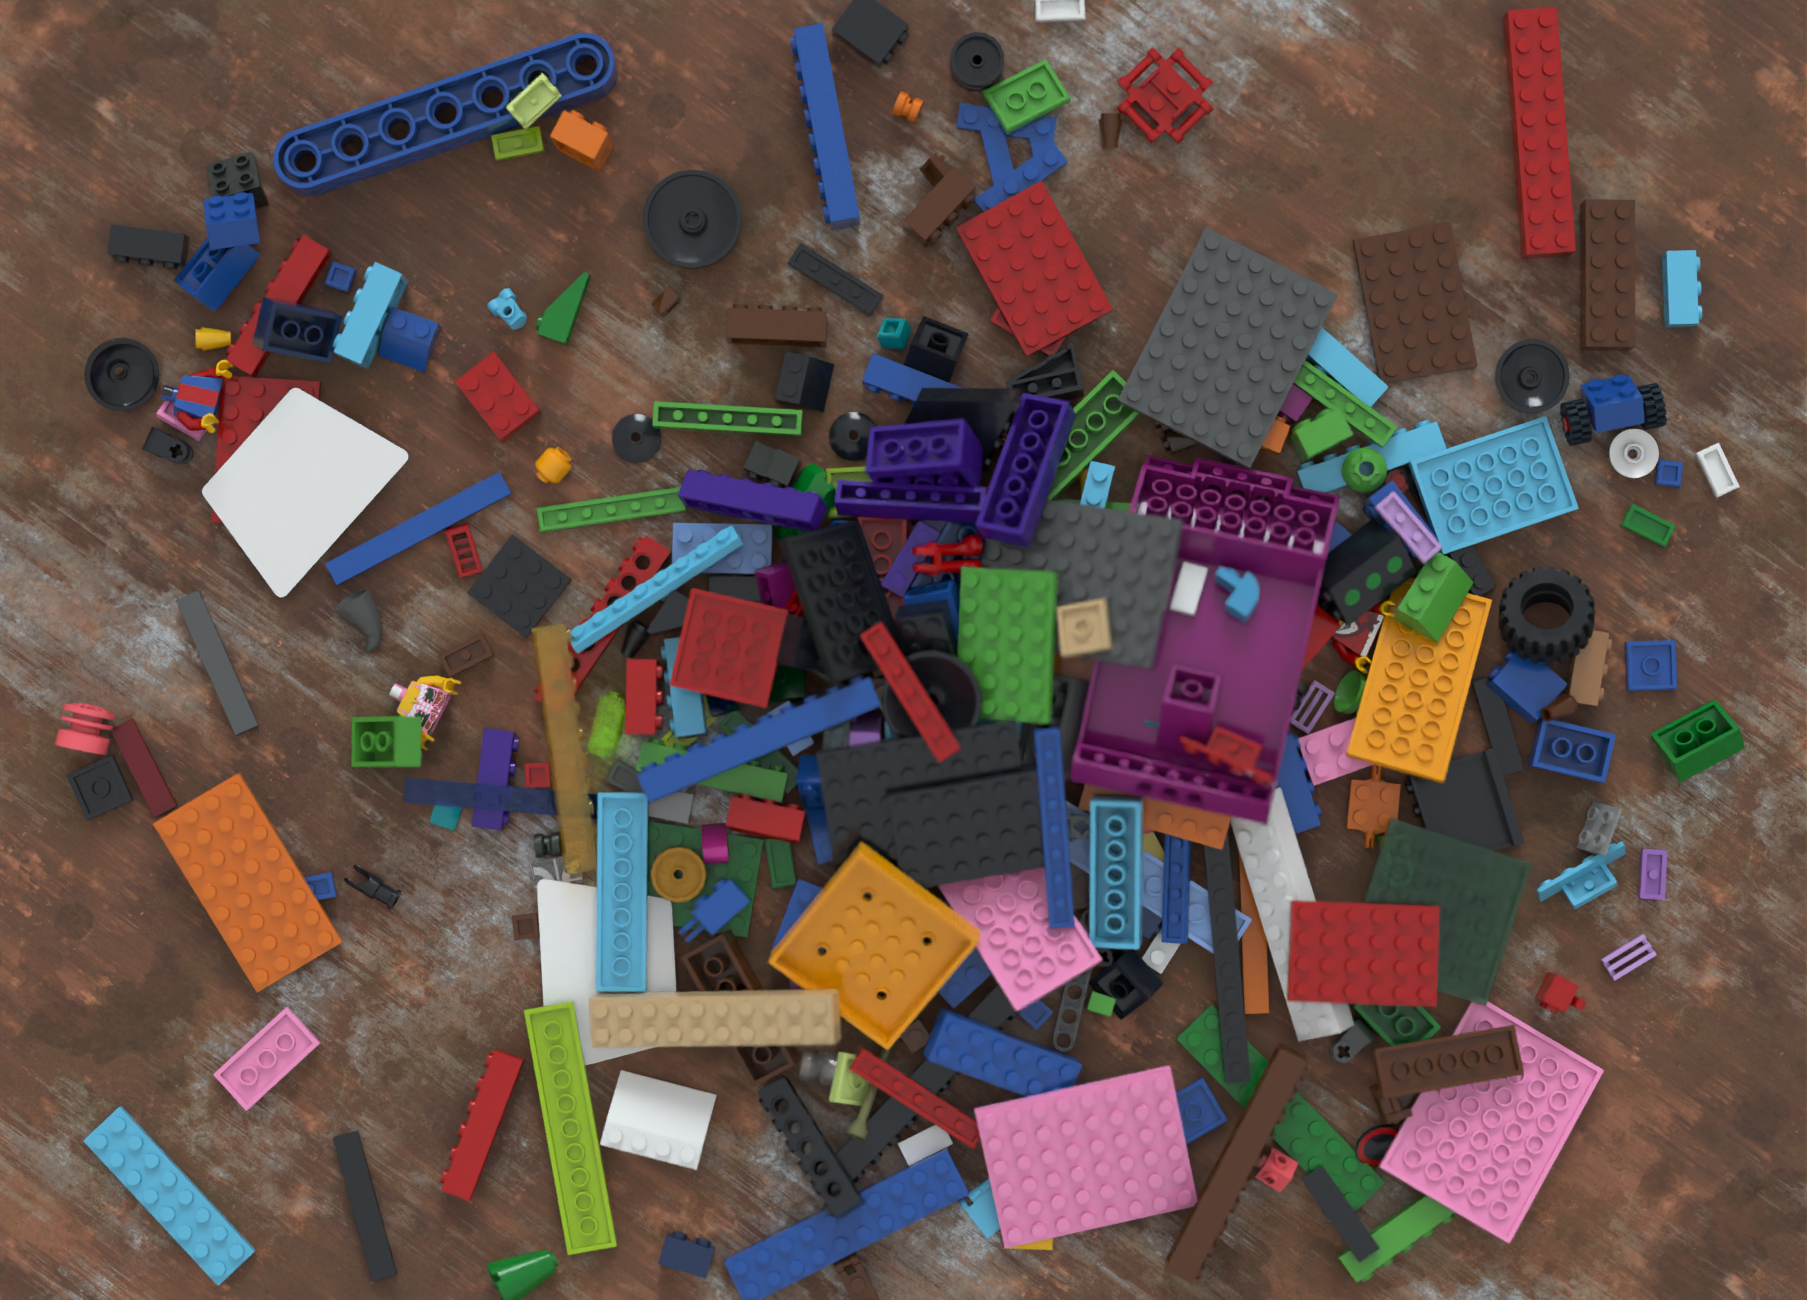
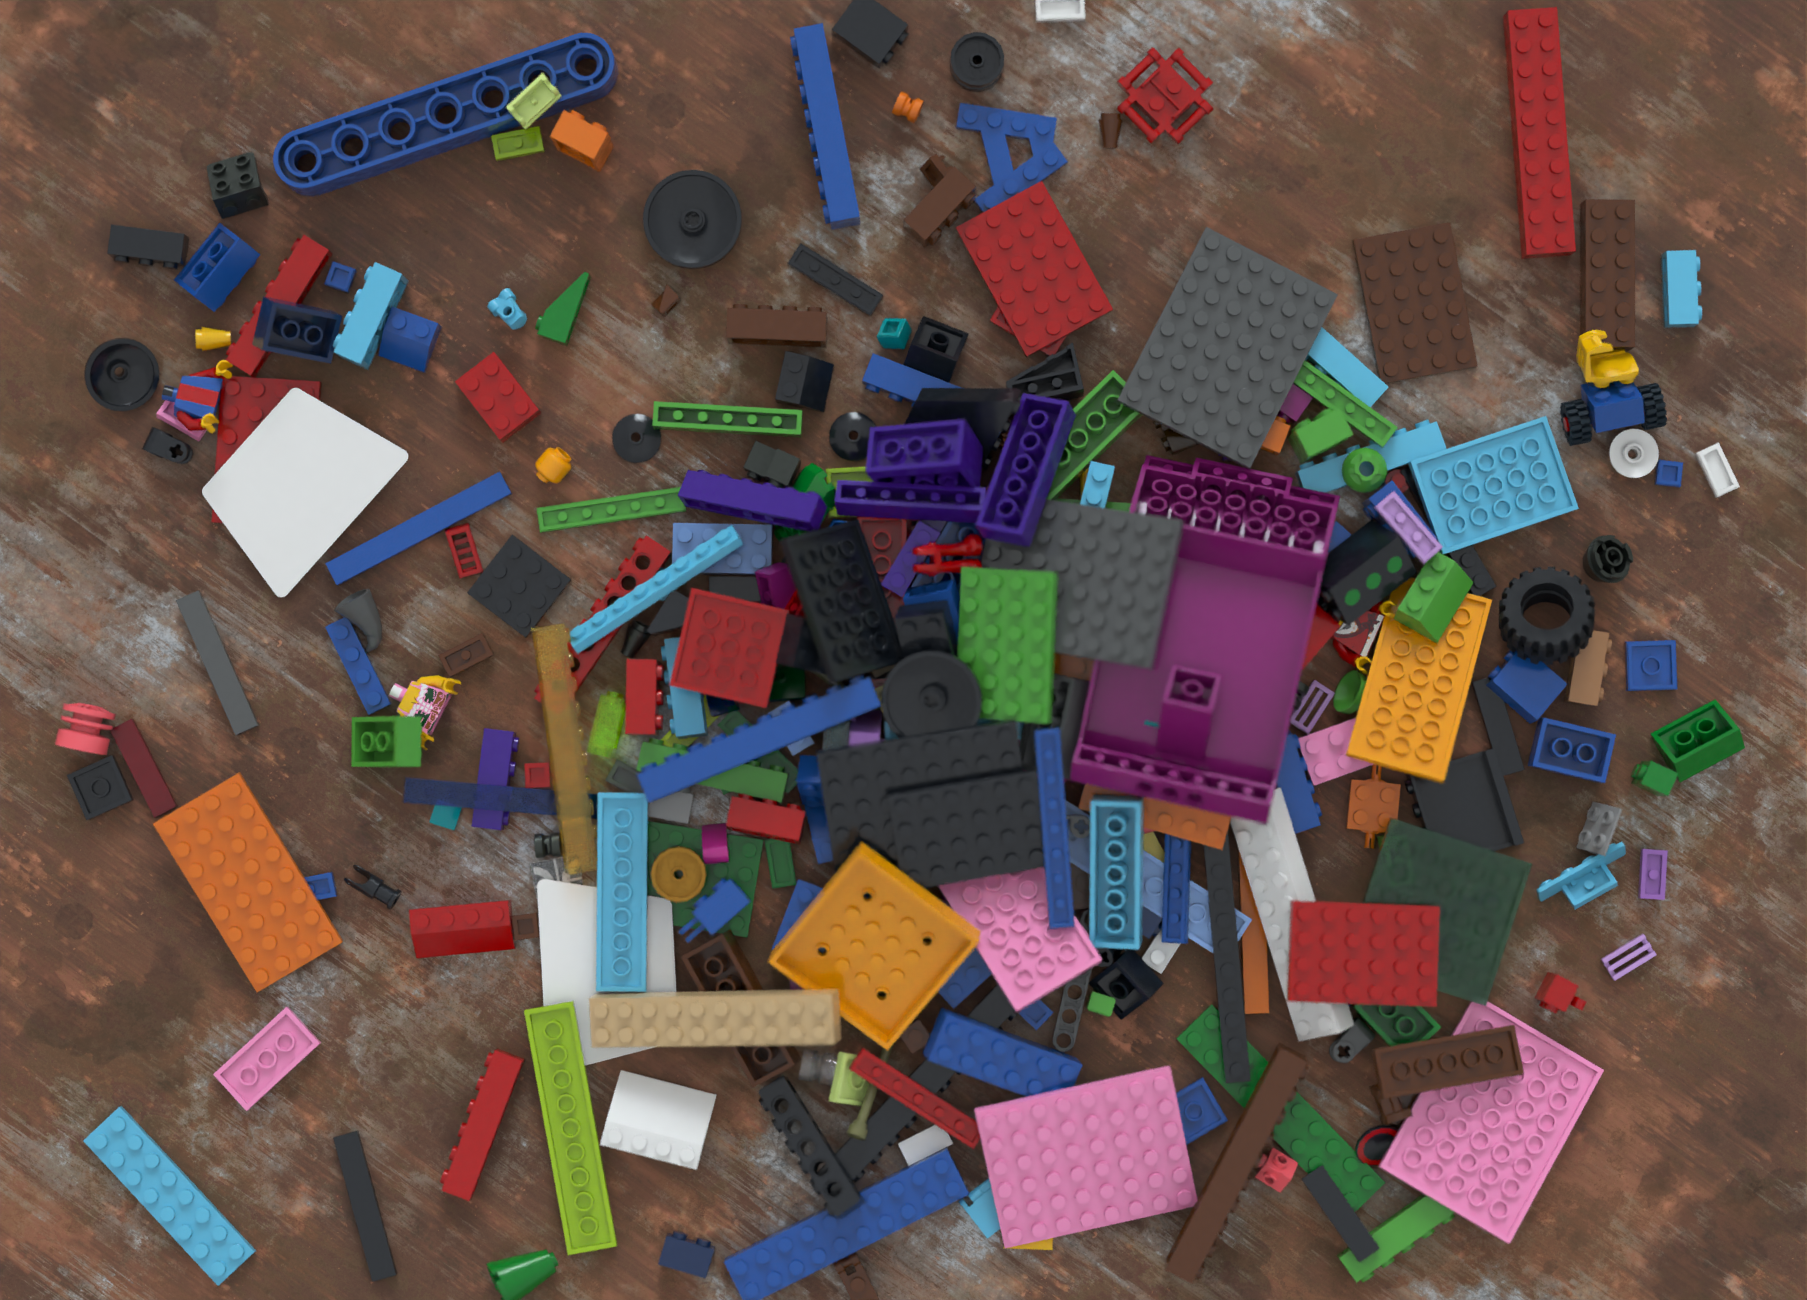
(231, 221): blue brick -> none
(358, 666): none -> blue plate
(462, 929): none -> red slope
(910, 692): red plate -> none
(1026, 96): bright green tile -> none
(1084, 628): tan tile -> none
(1188, 589): white tile -> none
(1232, 751): red bracket -> none
(1244, 593): dark azure brick -> none
(1548, 371): black dish -> none
(1562, 707): reddish brown cone -> none
(1602, 363): none -> yellow piece
(1607, 559): none -> pearl dark grey cone
(1647, 525): green tile -> none
(1653, 778): none -> green brick

